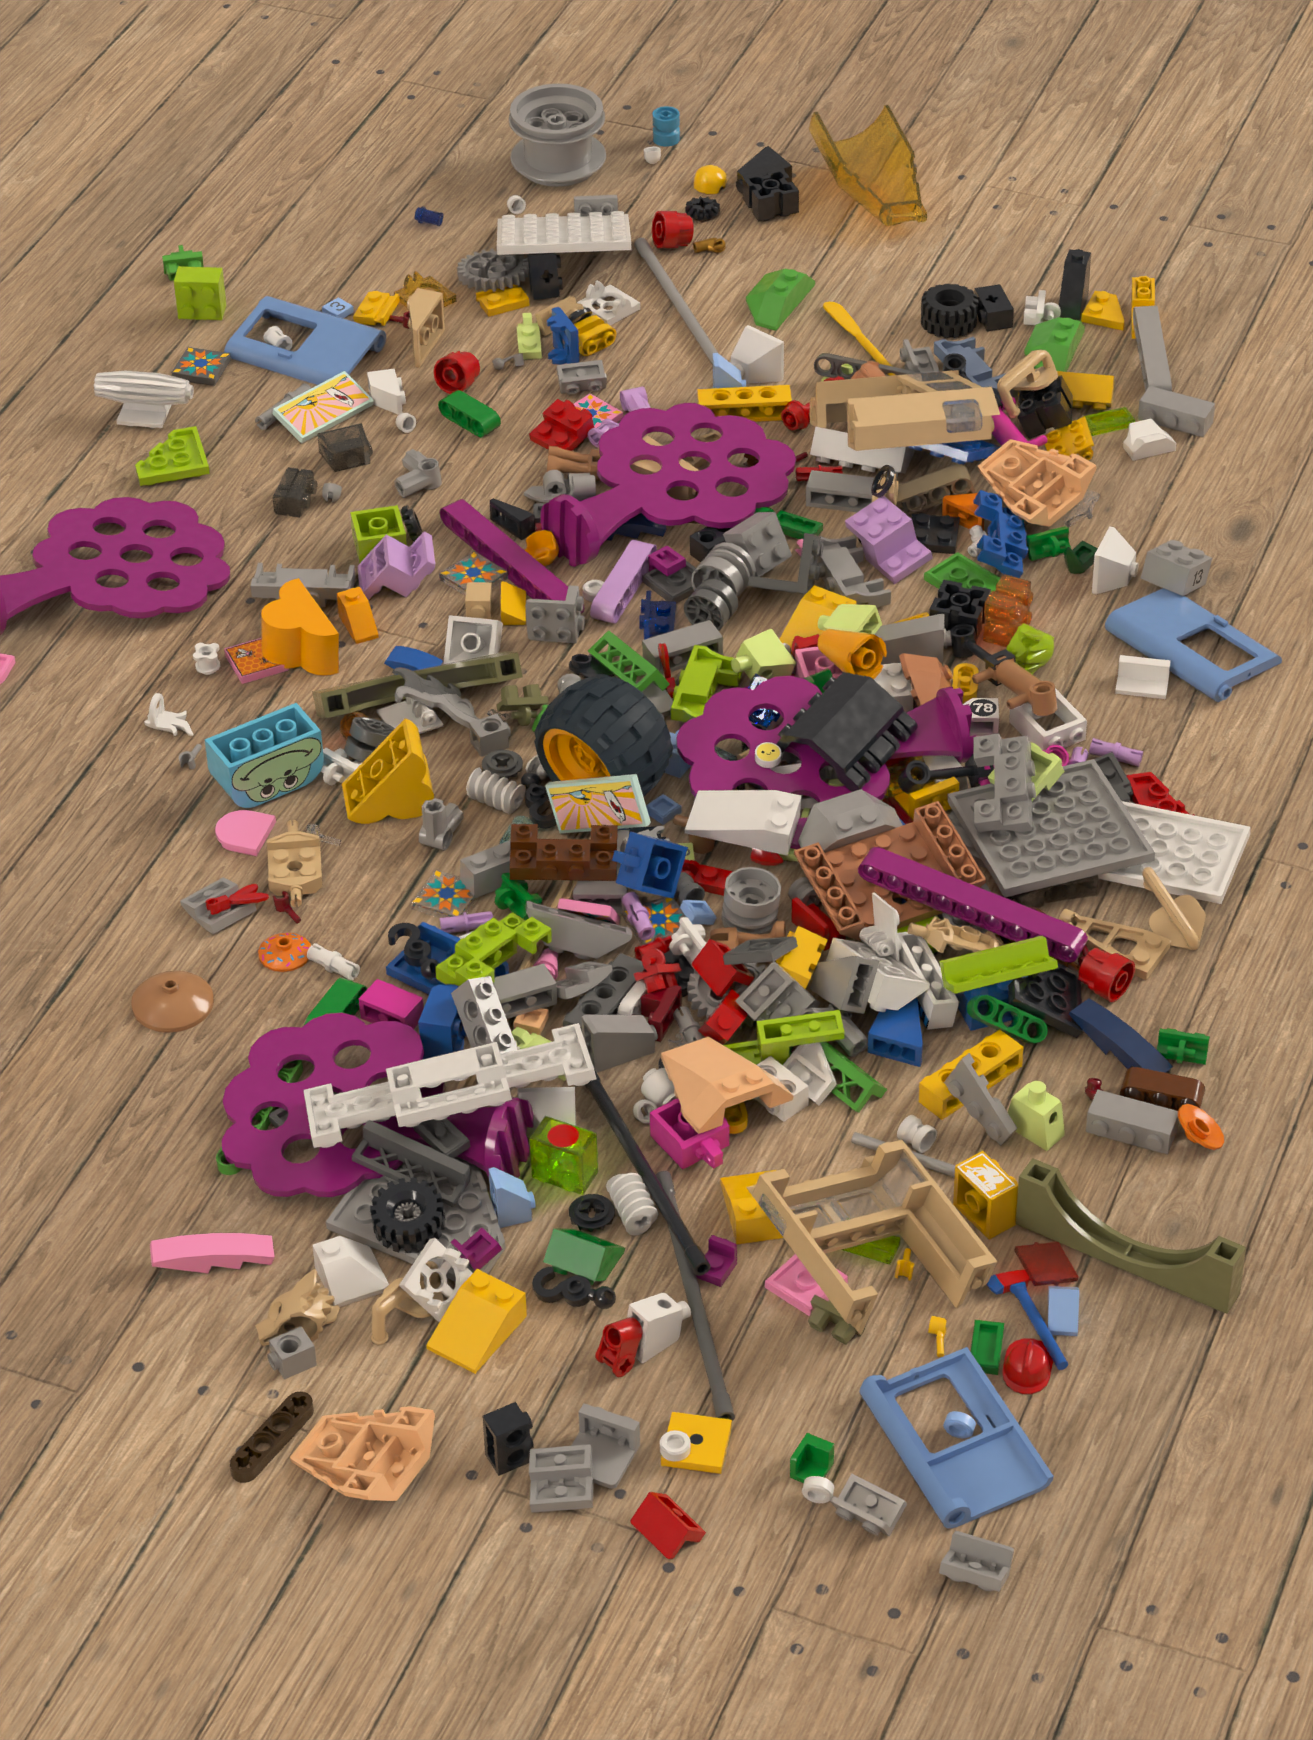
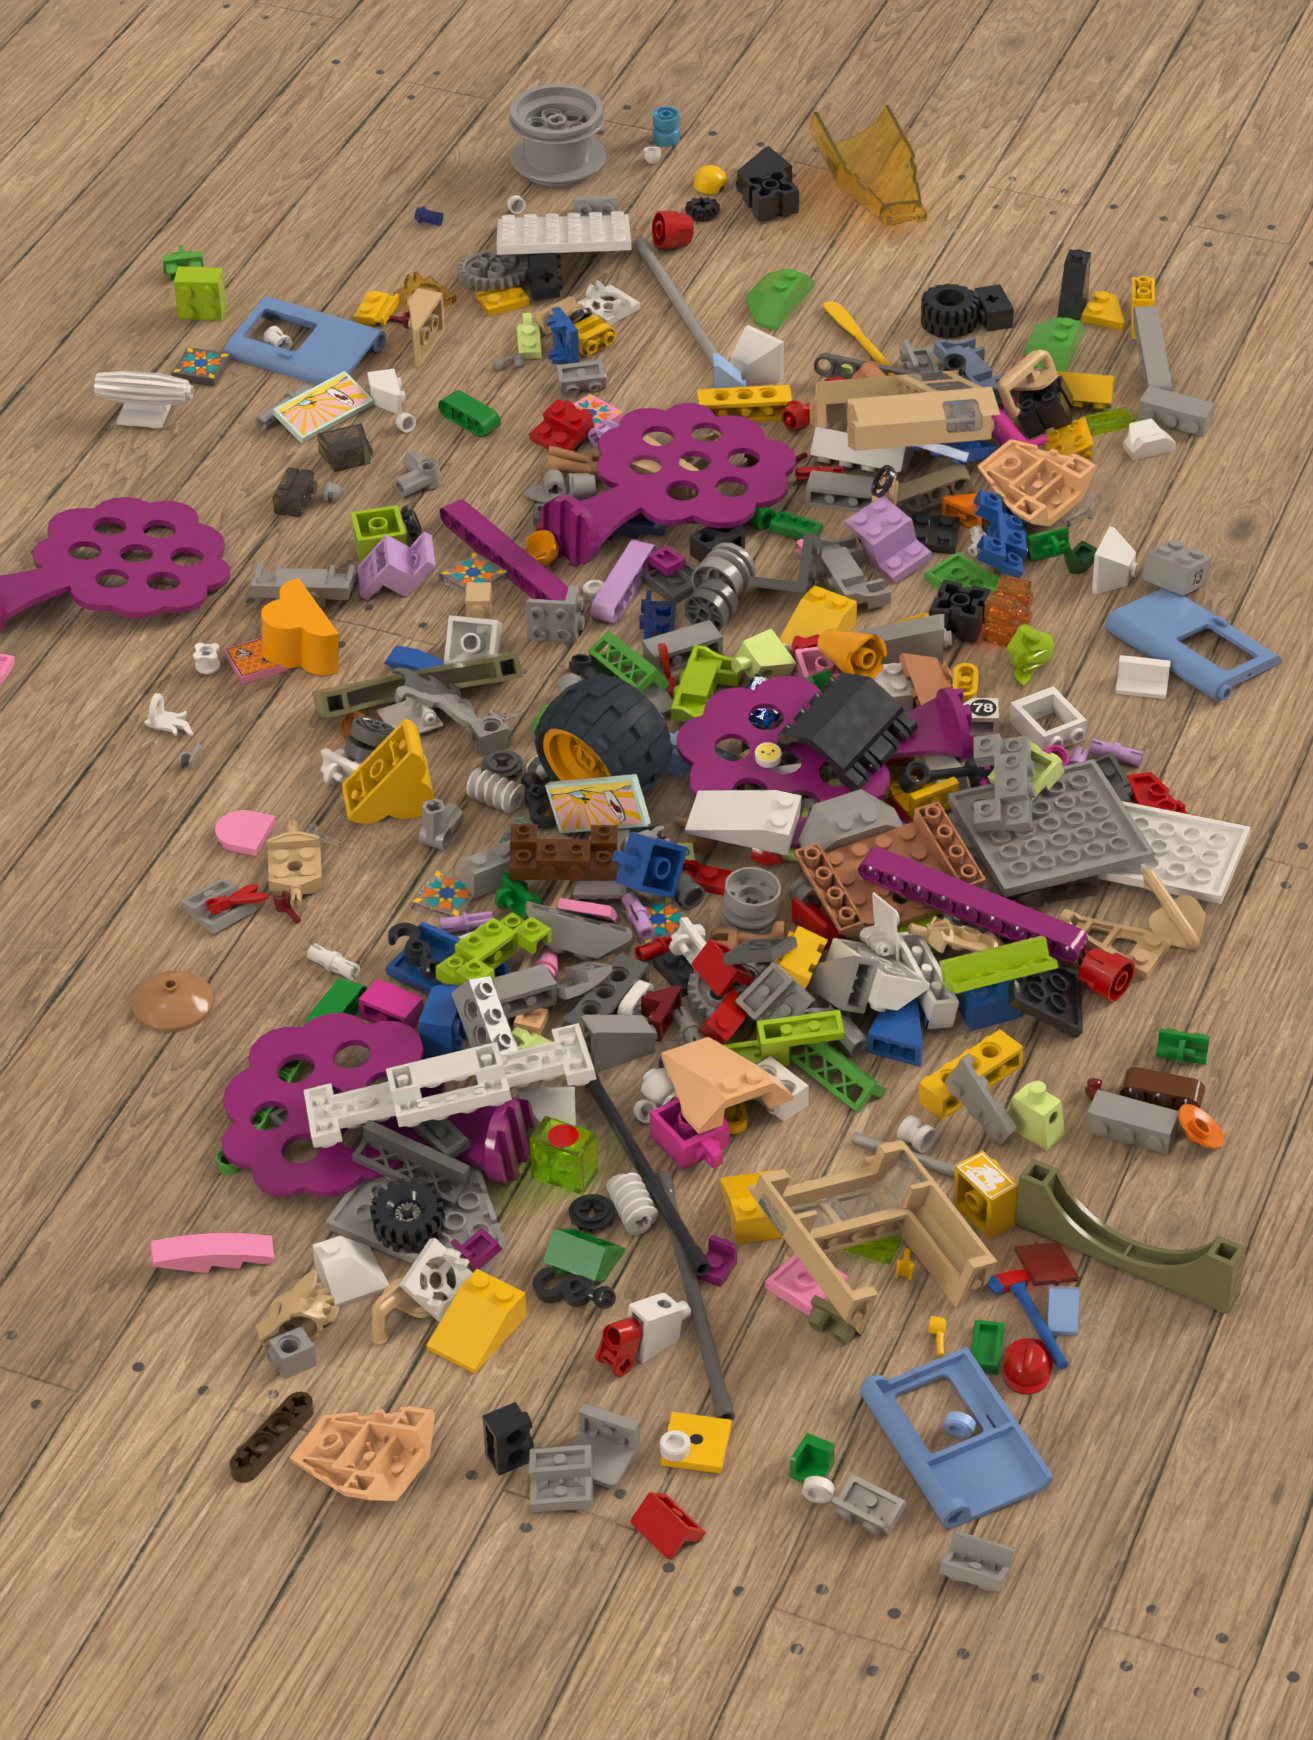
(174, 459): lime plate -> none
(266, 756): medium azure brick -> none
(284, 952): orange dish -> none
(338, 308): light blue tile -> none
(357, 615): light orange slope -> none
(456, 371): red piece -> none
(510, 1198): light blue slope -> none
(512, 605): yellow slope -> none
(513, 519): black slope -> none
(522, 705): olive hips -> none
(634, 399): lavender piece -> none
(658, 973): red hips -> none
(663, 809): light blue tile -> none
(698, 912): light blue tile -> none
(712, 244): pearl gold arm -> none
(762, 540): light grey brick -> none
(812, 1067): white wing -> none
(852, 618): yellowish green torso -> none
(1003, 669): medium nougat piece -> none
(1020, 1019): green beam -> none
(1037, 310): white hips -> none
(1116, 1036): dark blue slope -> none

